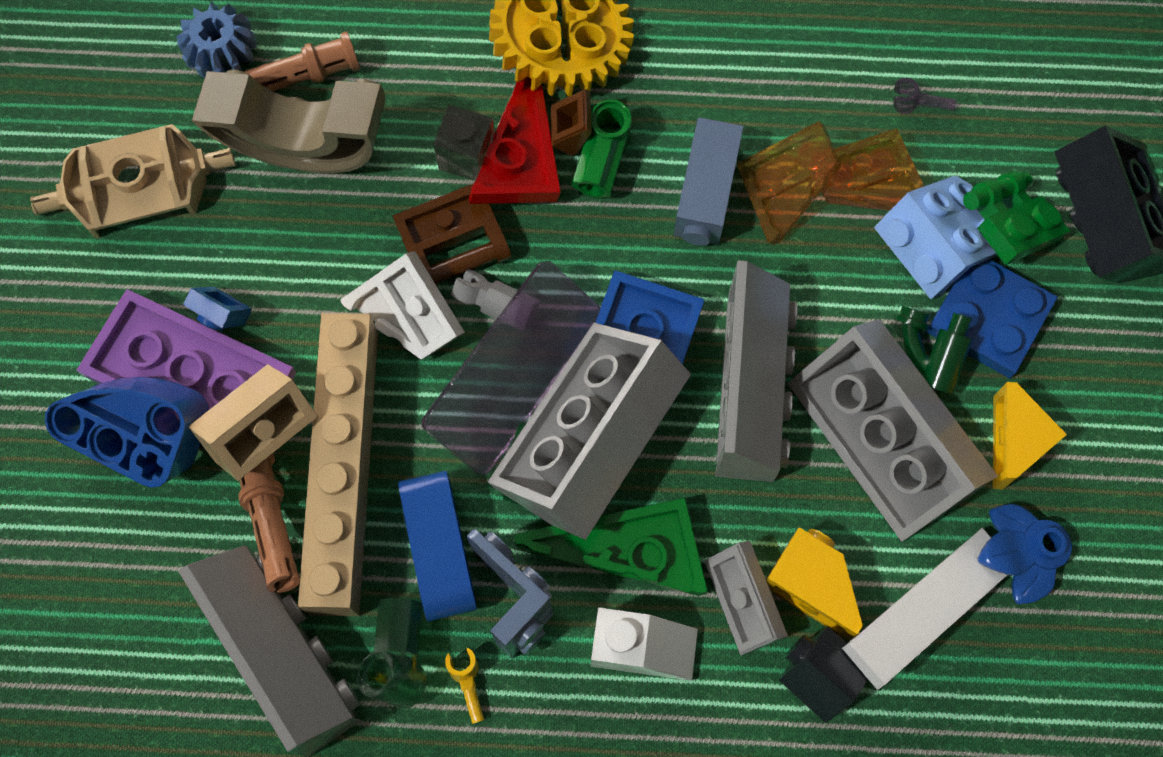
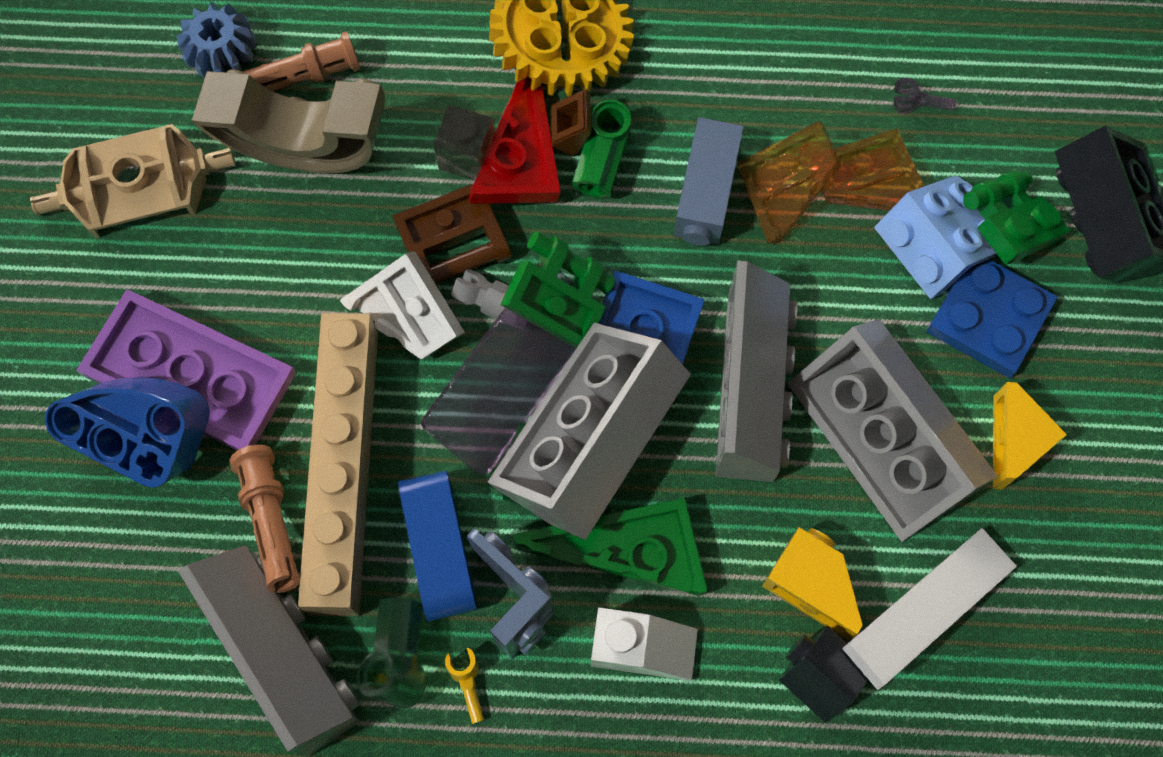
(216, 308): blue plate -> none
(253, 421): tan brick -> none
(552, 303): none -> green plate
(745, 598): light grey plate -> none
(949, 351): dark green plant -> none
(1021, 552): blue plate -> none

